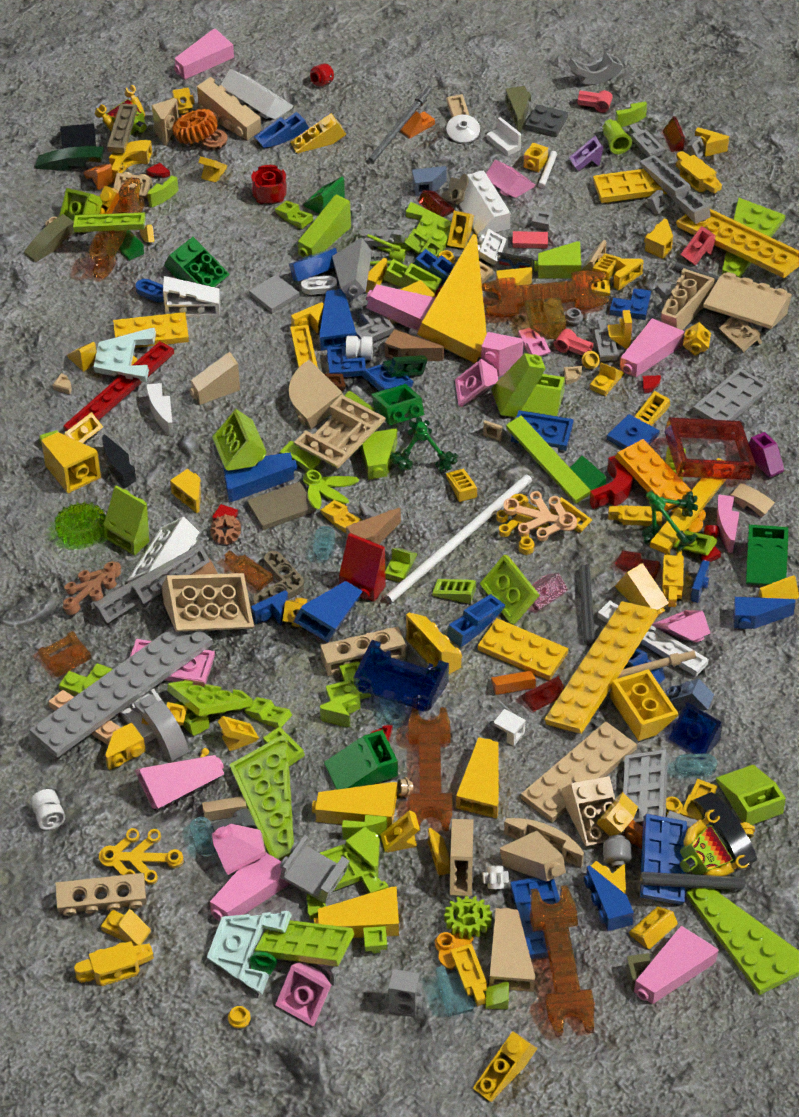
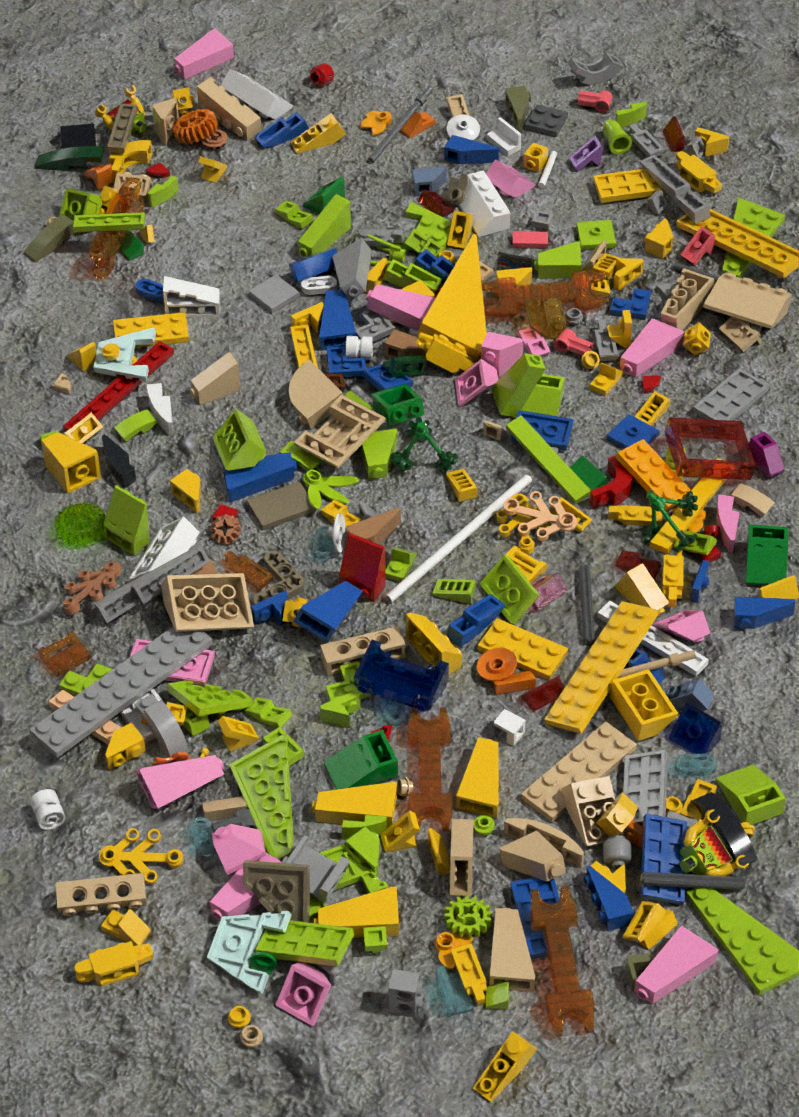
(110, 351): none -> yellow plate
(138, 422): none -> lime slope
(179, 756): none -> orange plate
(195, 264): green slope -> none
(251, 1030): none -> tan plate
(269, 184): red brick -> none
(280, 887): none -> dark tan plate
(338, 532): none -> white dish
(377, 121): none -> light orange plate
(444, 353): none -> yellow hinge
(468, 151): none -> blue slope
(484, 830): none -> lime plate
(490, 245): white bracket -> none
(495, 877): white gear -> none
(496, 664): none -> orange dish
(528, 571): none -> yellow plate
(572, 374): tan tile -> none
(594, 232): none -> lime plate
(646, 917): none -> yellow slope

